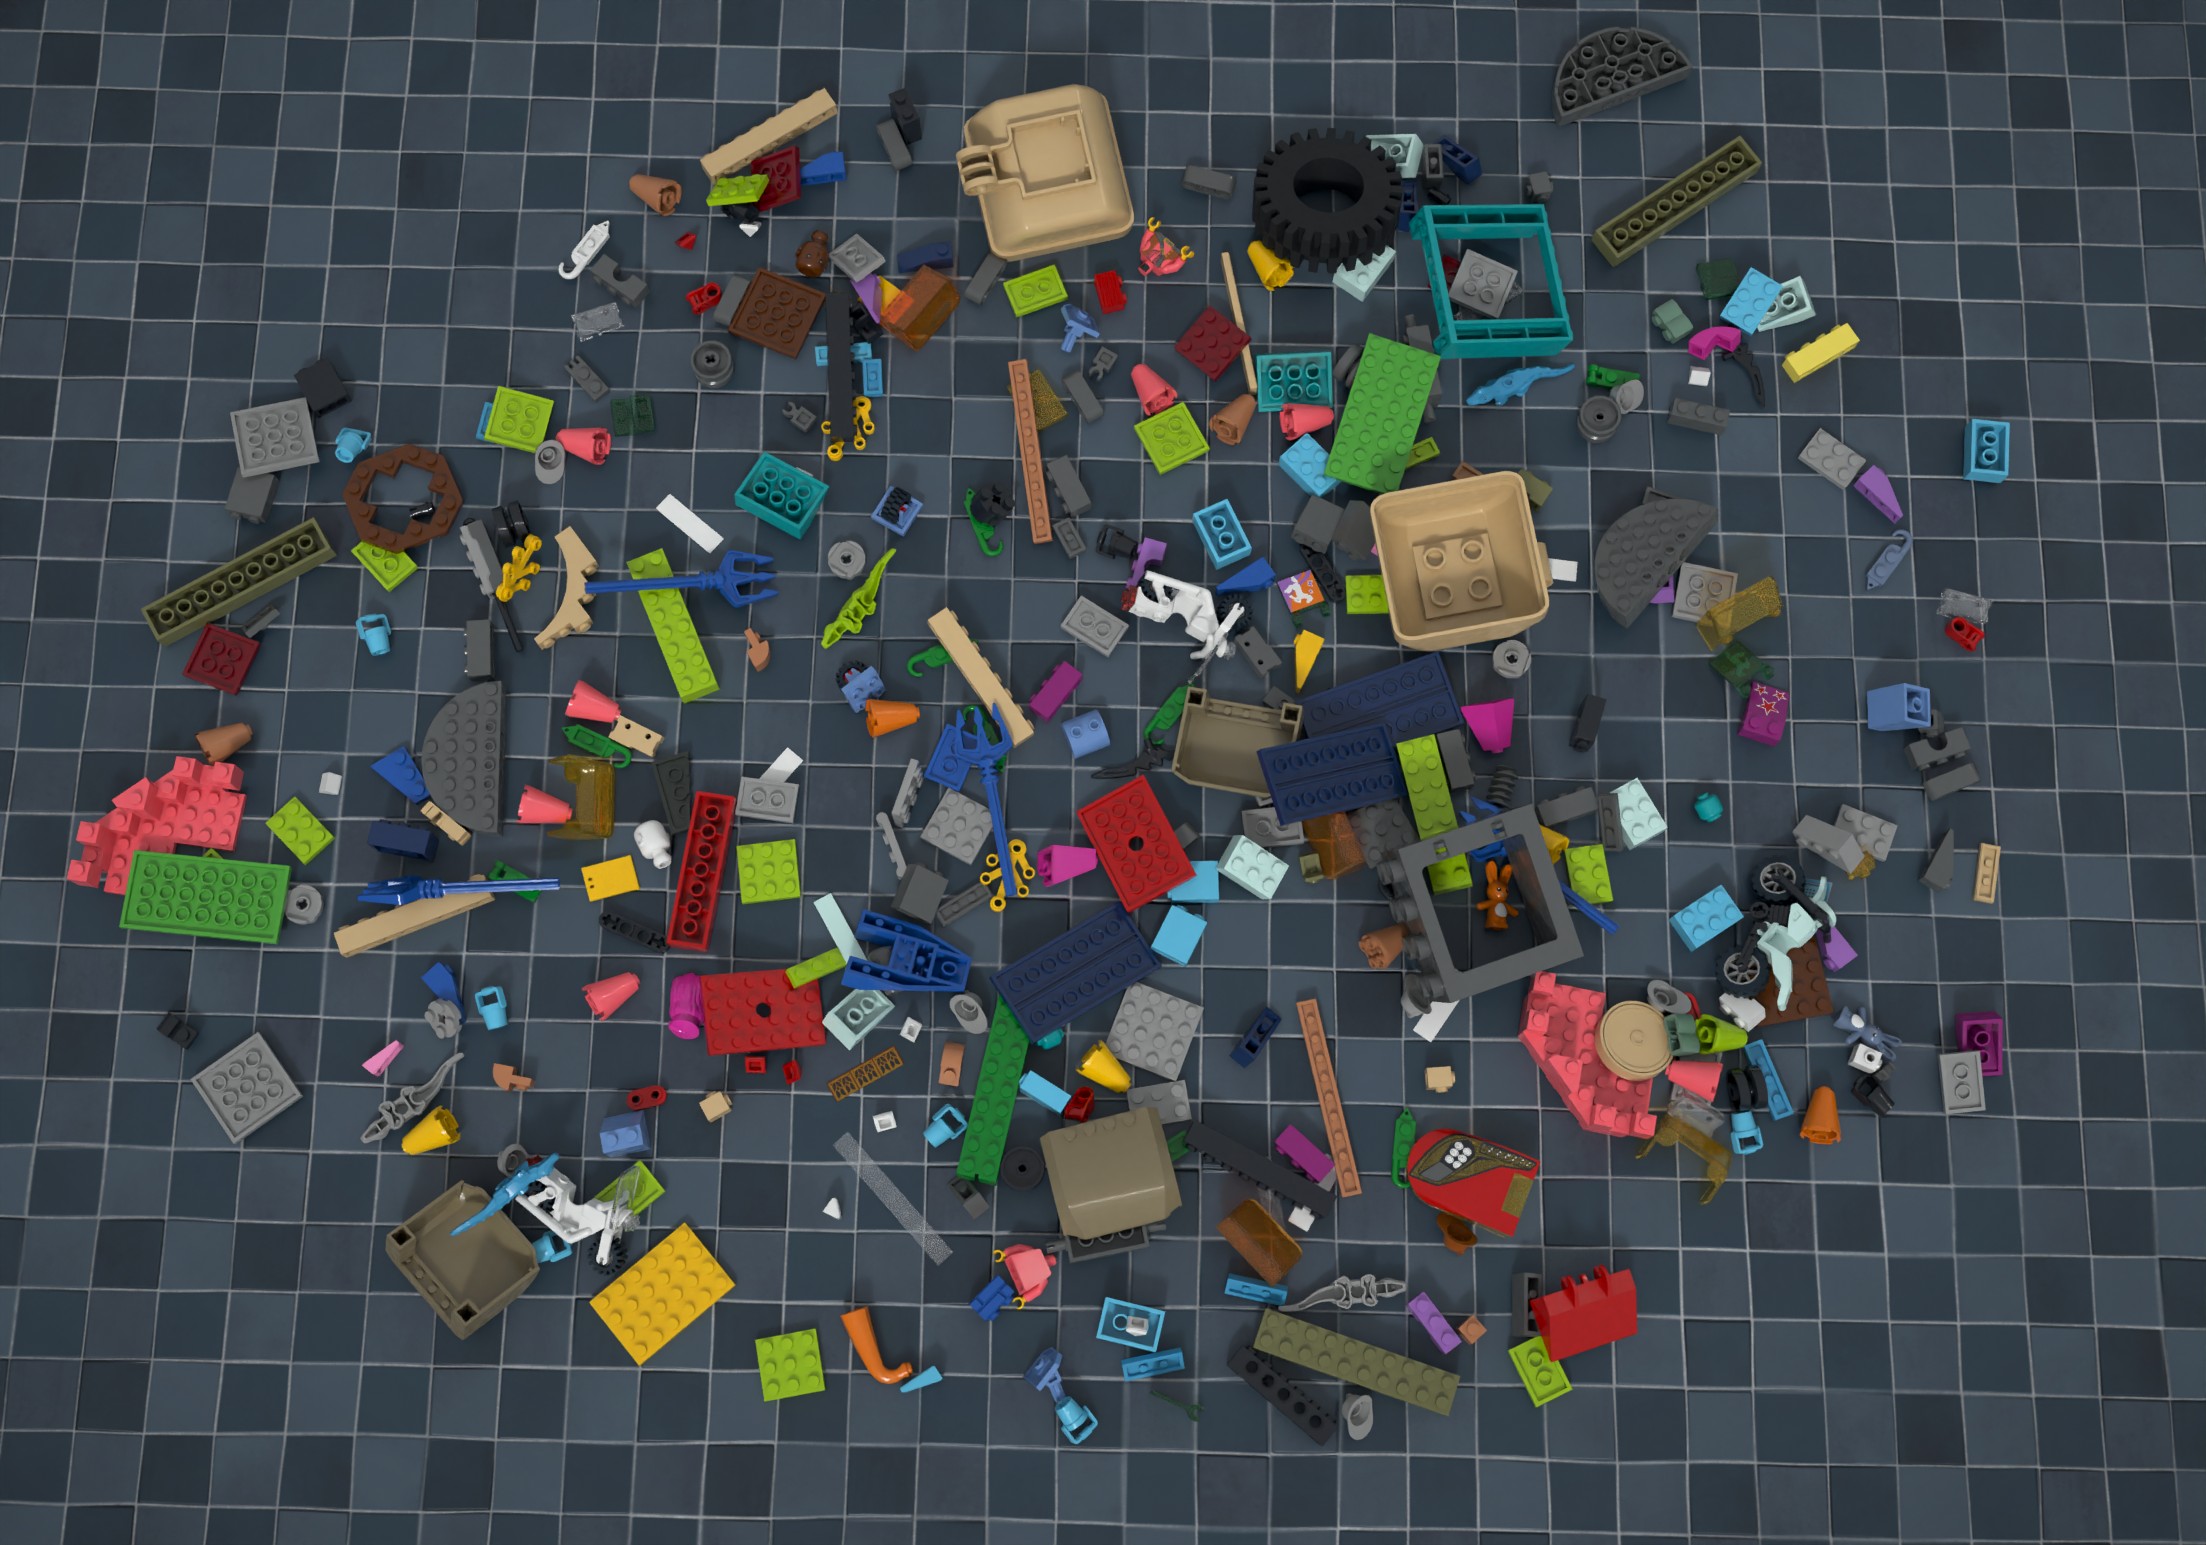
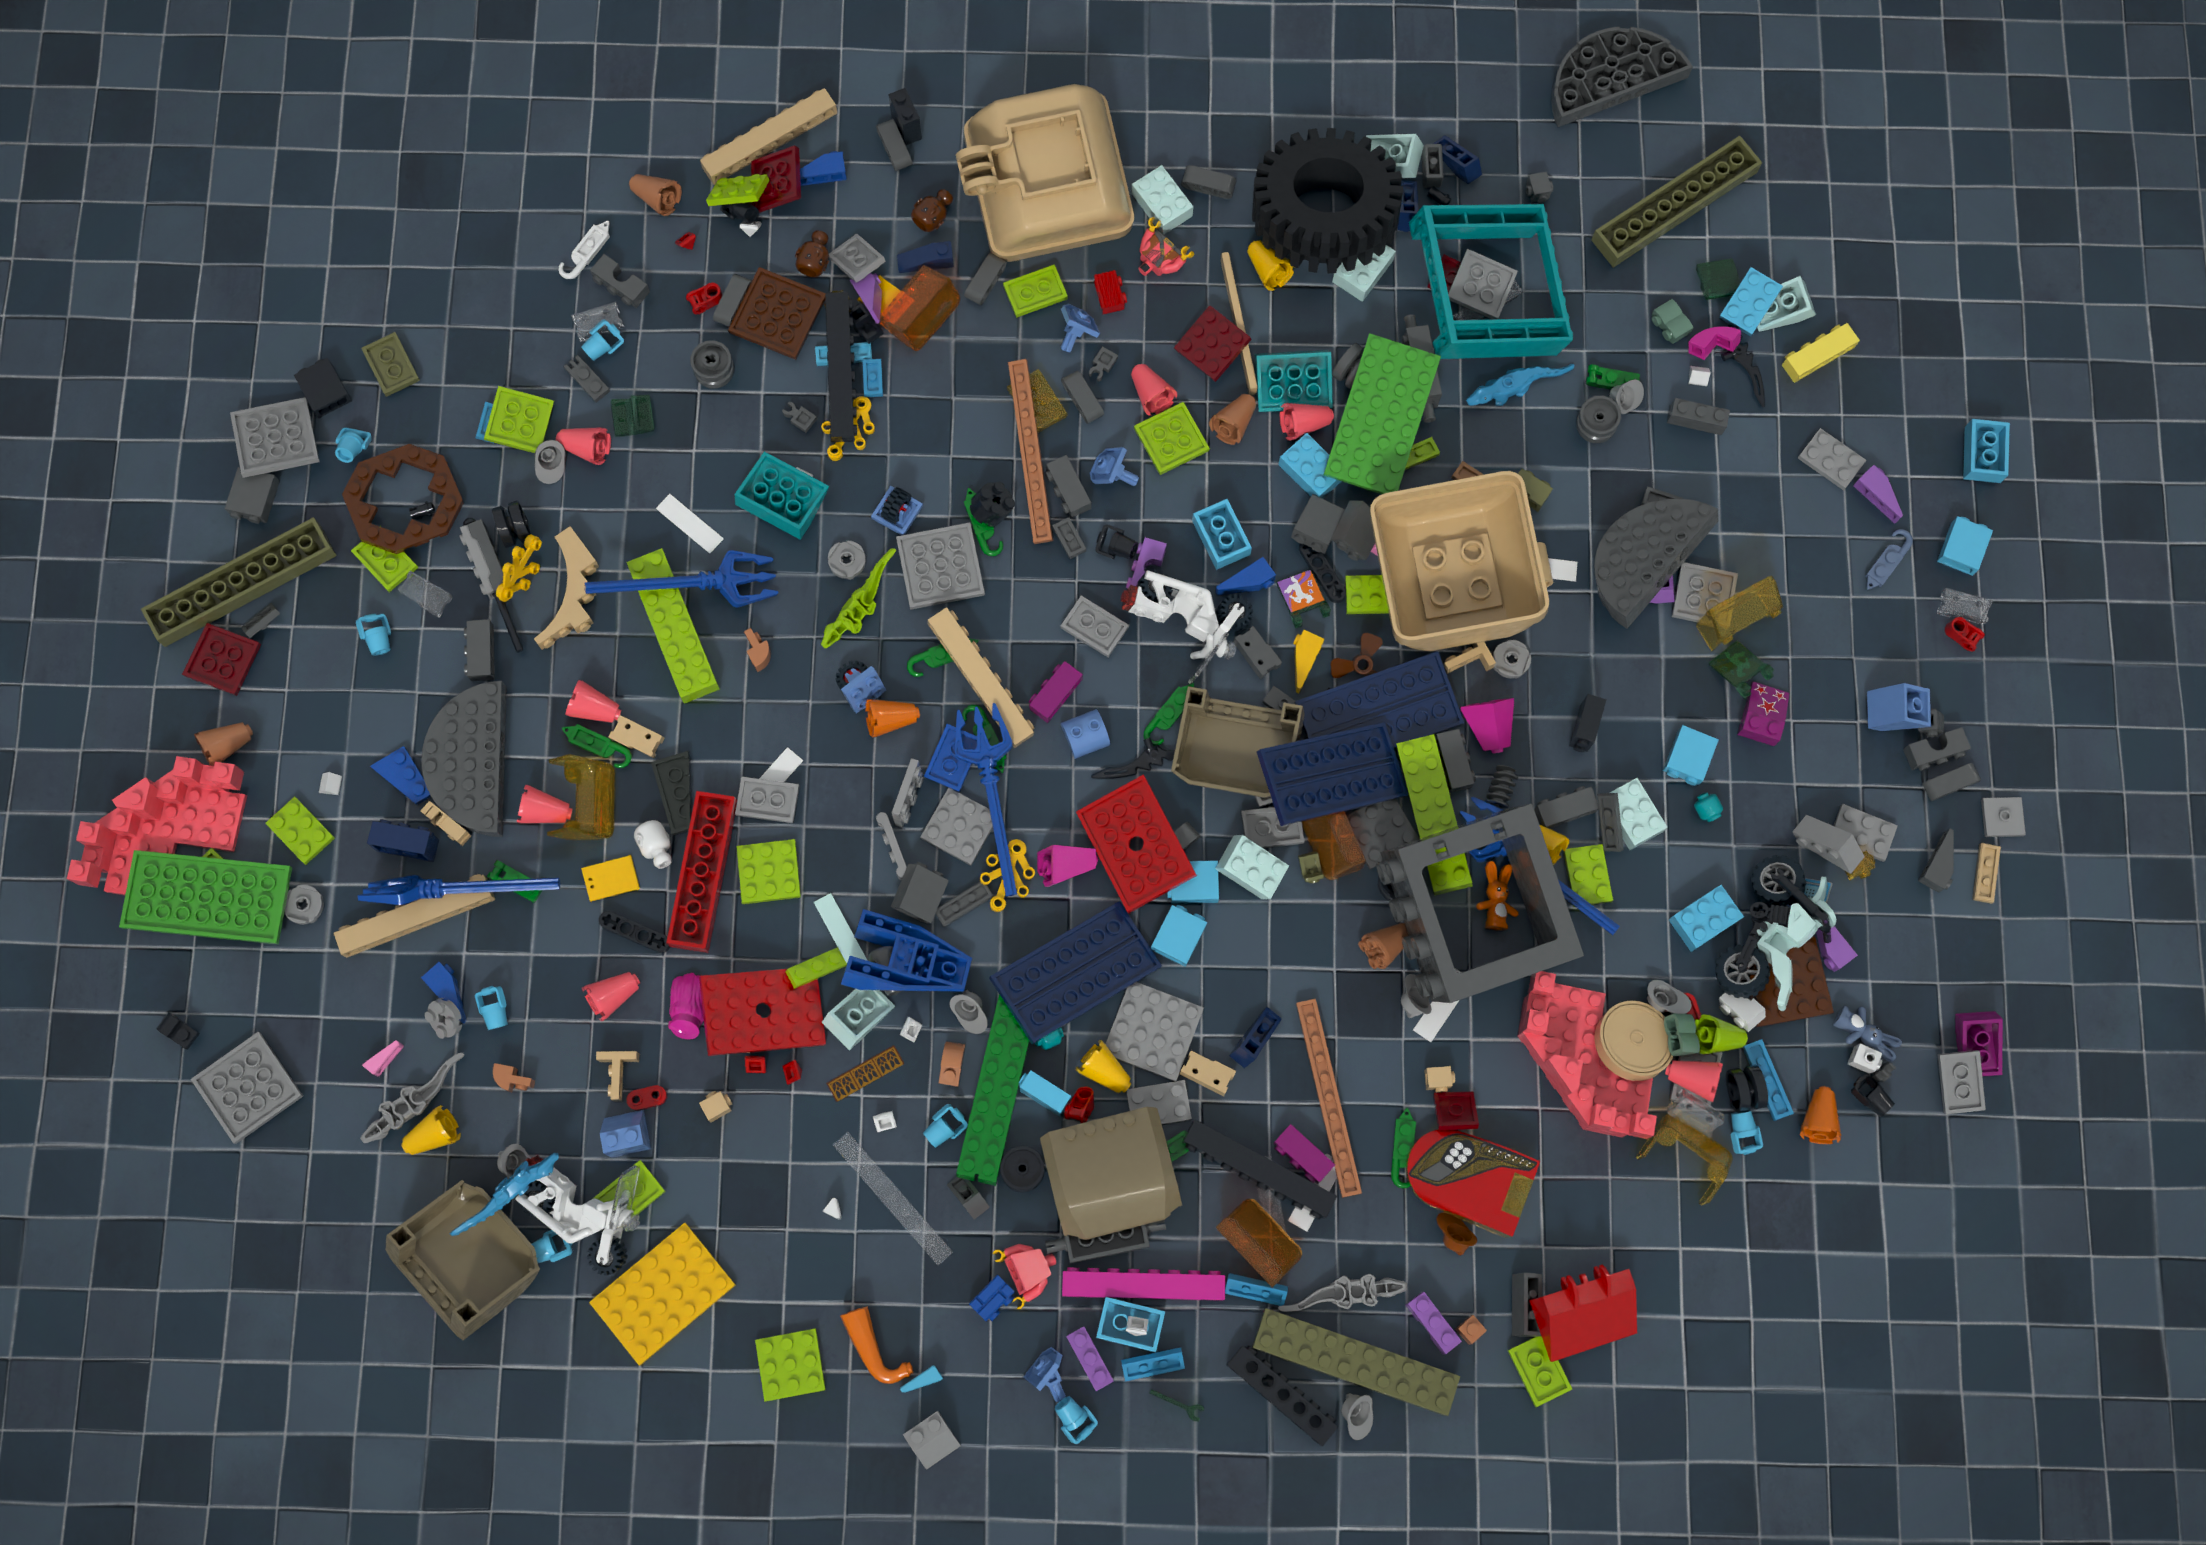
(390, 364): none -> olive plate
(425, 594): none -> clear piece
(597, 345): none -> medium azure piece
(616, 1070): none -> tan bracket
(931, 211): none -> reddish brown piece
(931, 1440): none -> light grey slope
(940, 566): none -> light grey plate
(1089, 1358): none -> medium lavender arch
(1109, 468): none -> medium blue piece
(1143, 1285): none -> dark pink brick
(1162, 199): none -> light aqua brick
(1208, 1073): none -> tan piece
(1369, 645): none -> reddish brown piece
(1455, 1110): none -> dark red plate
(1469, 655): none -> tan bracket
(1690, 755): none -> medium azure brick
(1965, 545): none -> medium azure brick
(2003, 817): none -> light grey plate

